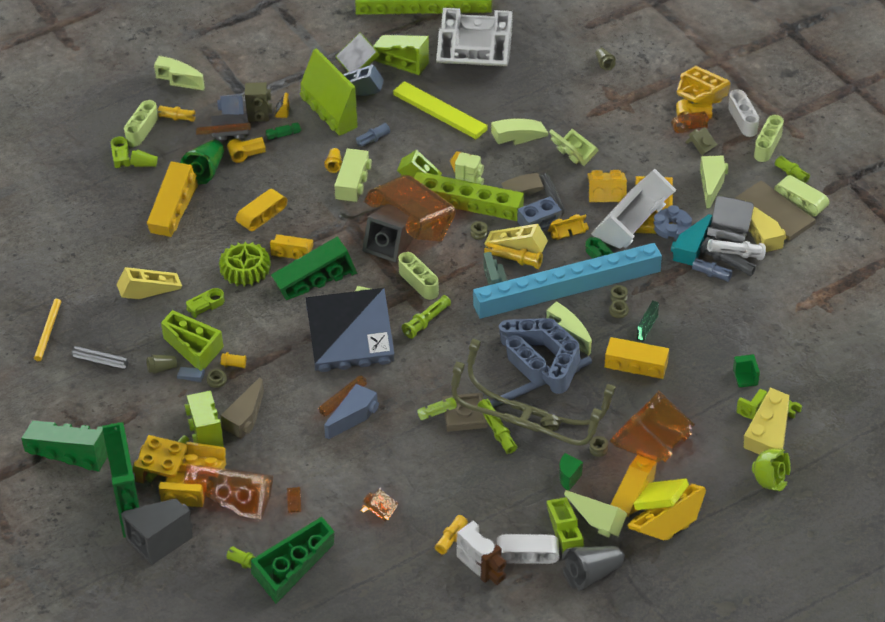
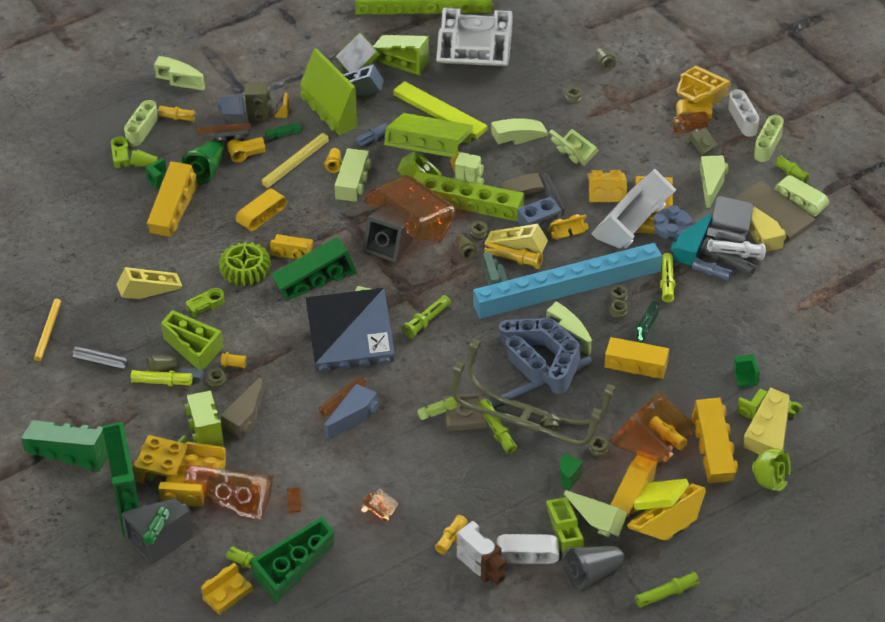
(155, 525): none -> green axle
(156, 172): none -> green panel
(169, 378): none -> neon yellow pin
(225, 589): none -> yellow bracket
(295, 160): none -> light yellow axle
(418, 275): yellowish green beam -> none
(427, 134): none -> lime panel
(466, 247): none -> olive cone
(573, 95): none -> olive bush
(601, 250): green beam -> none
(667, 292): none -> neon yellow pin
(668, 433): none -> yellow pin
(676, 586): none -> lime pin
(714, 440): none -> yellow wedge

